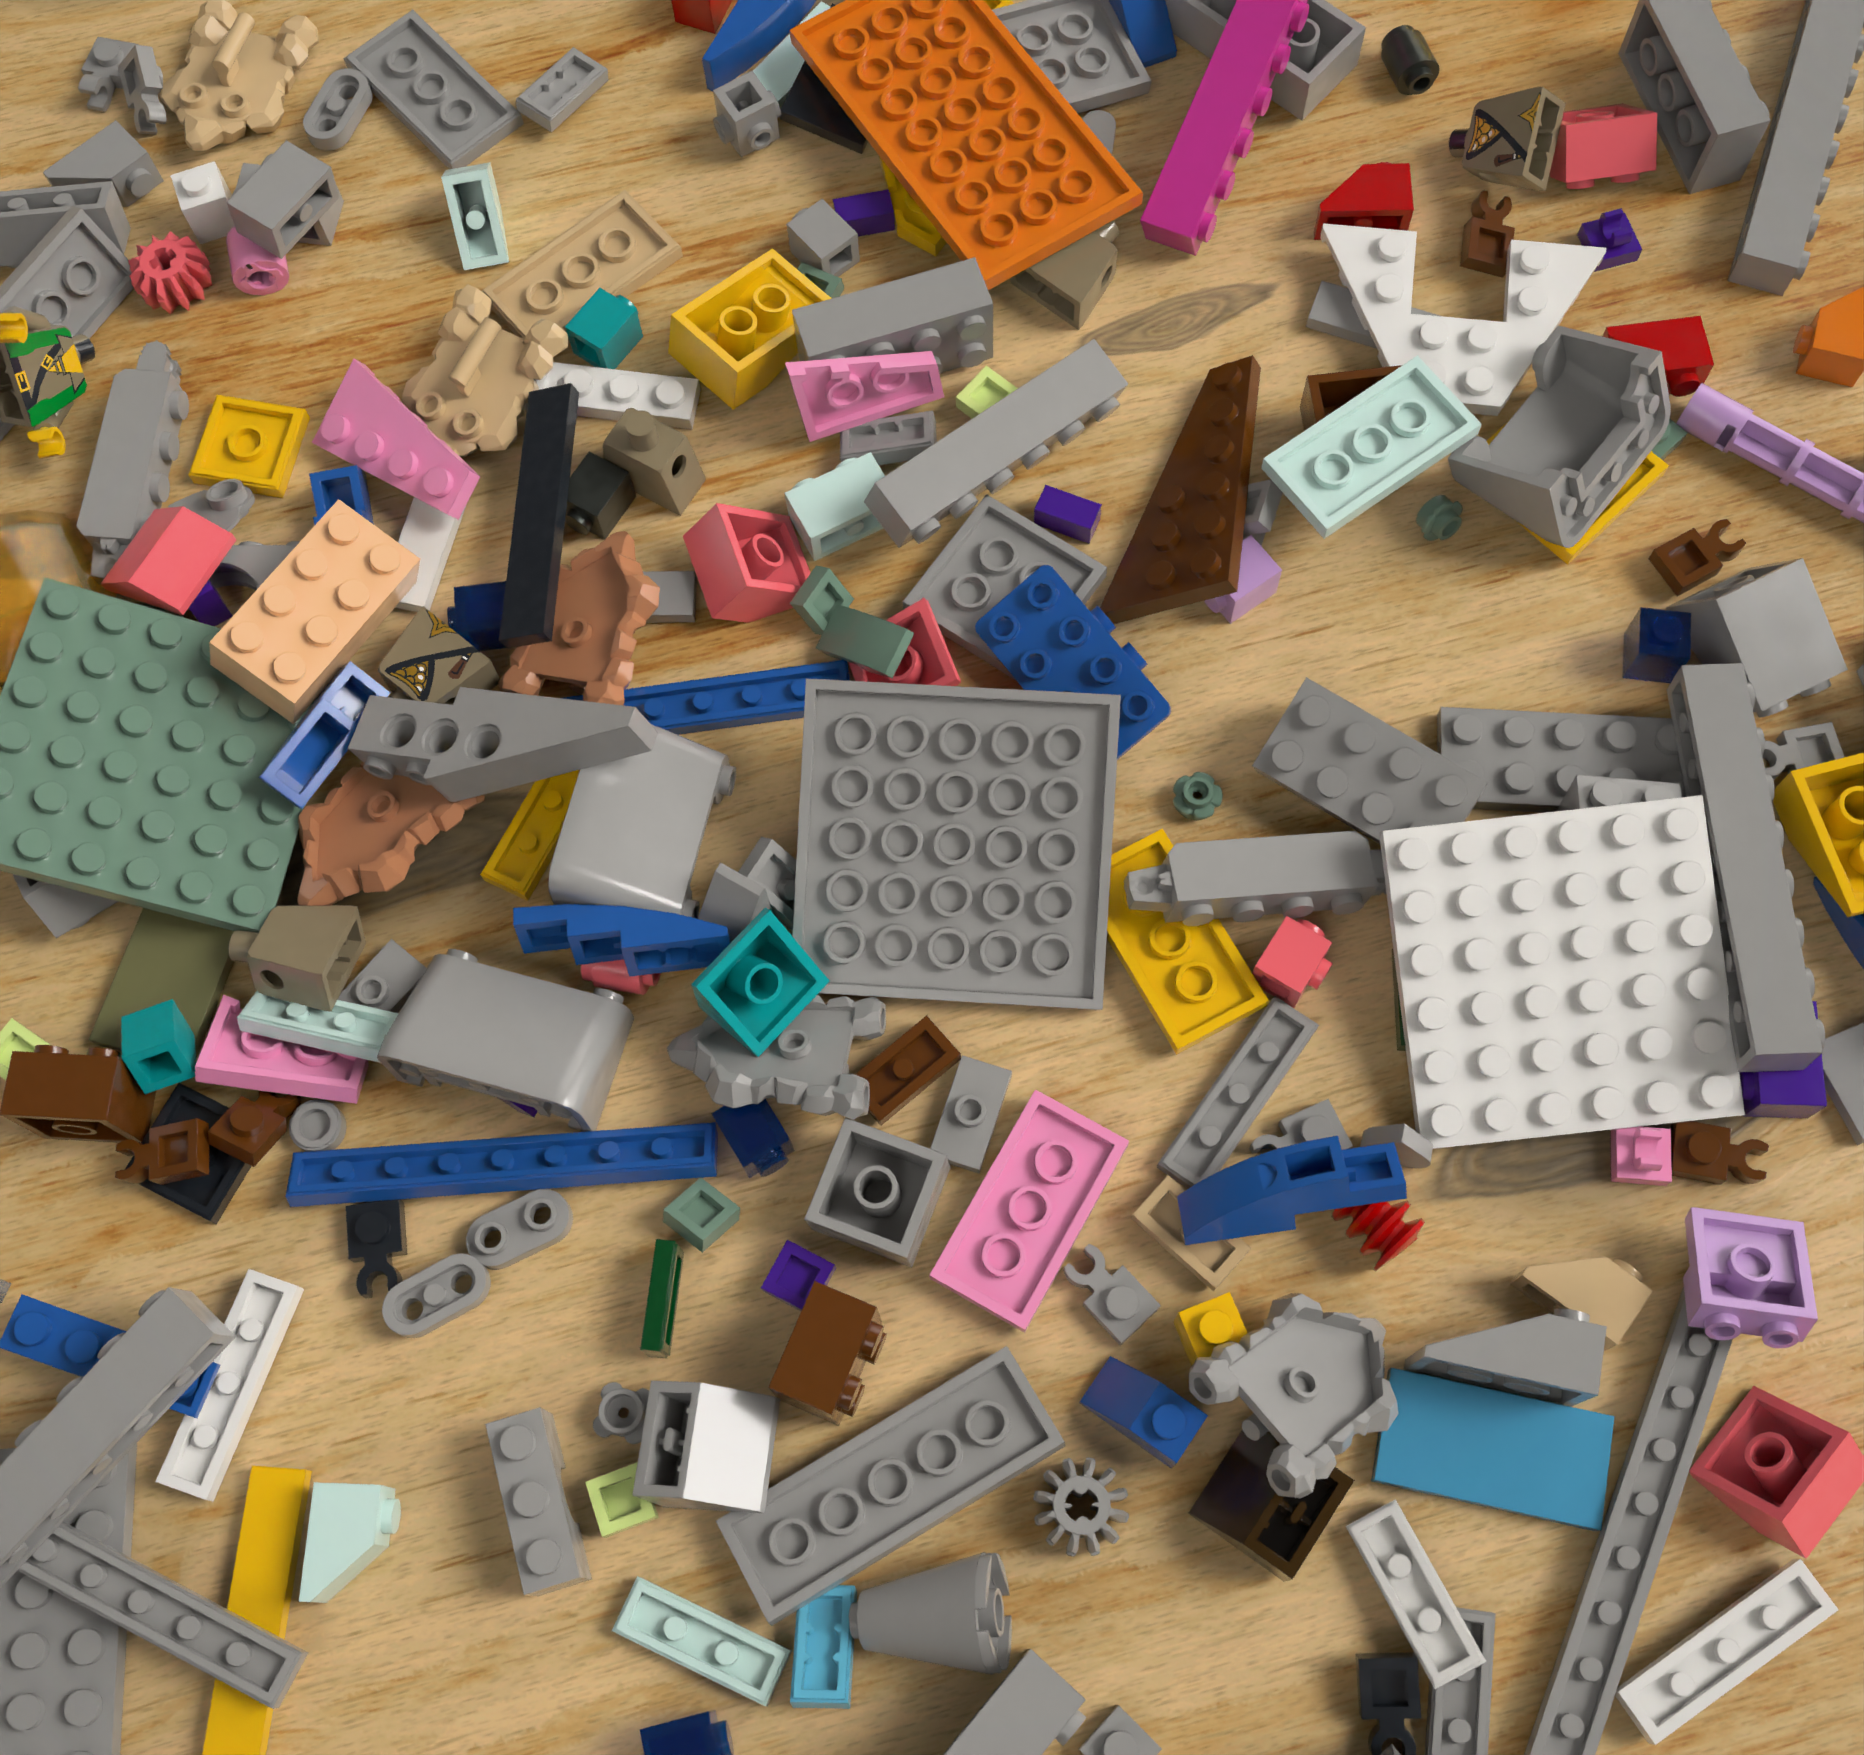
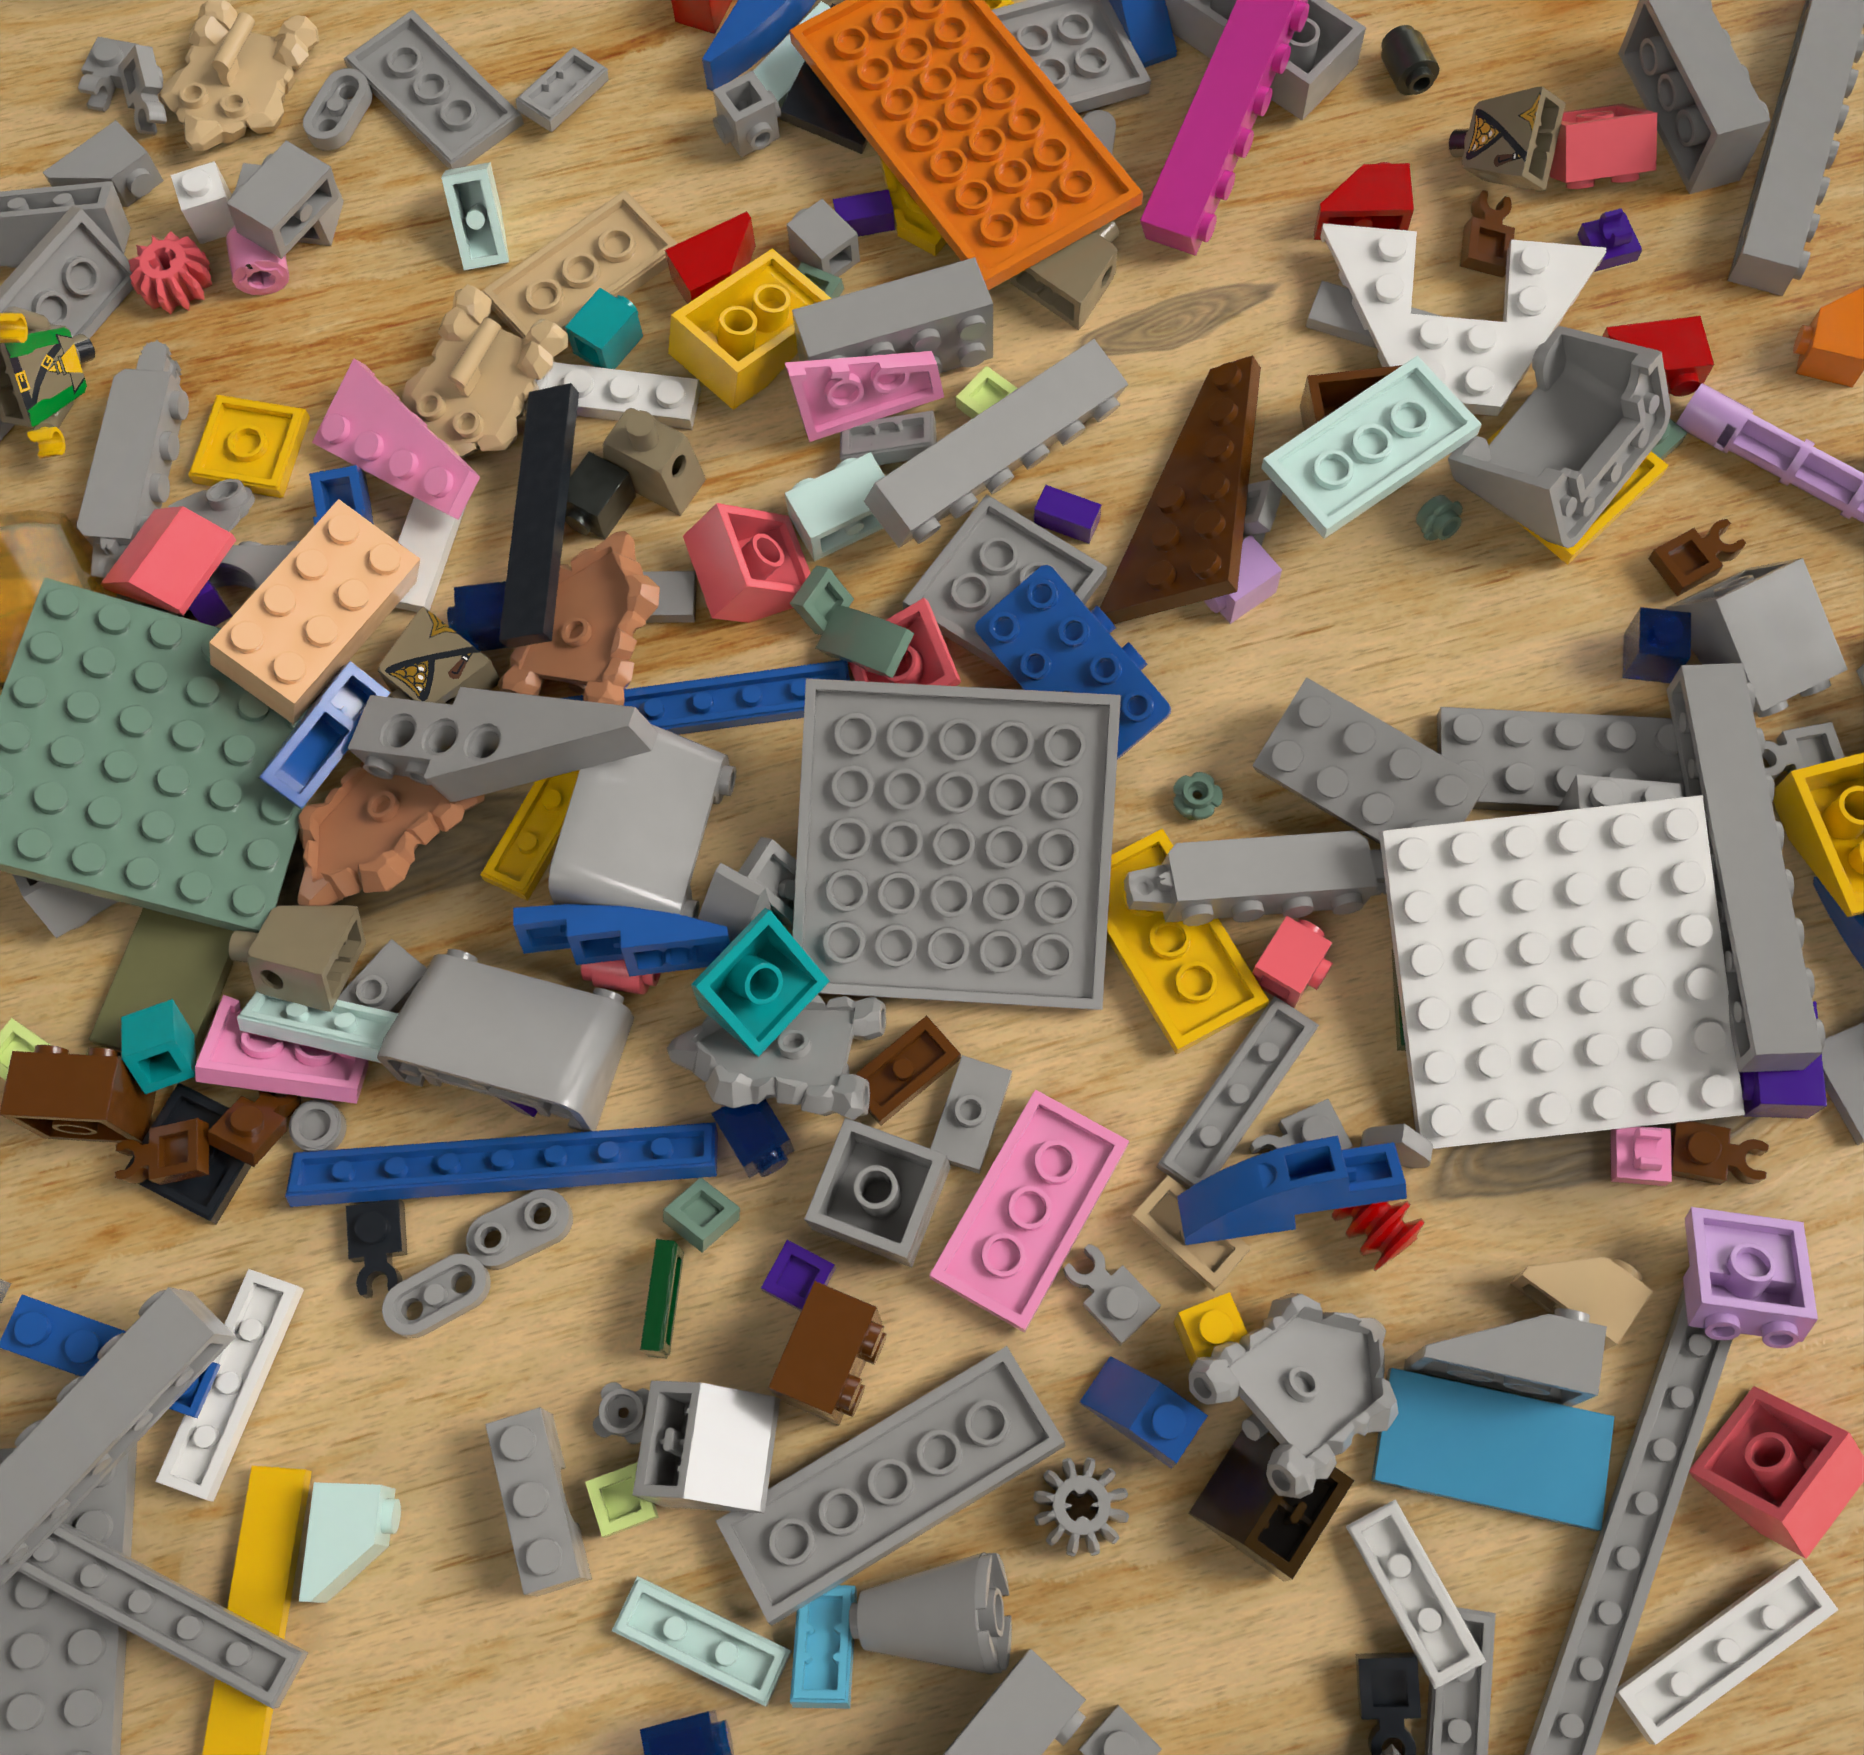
(711, 256): none -> red slope

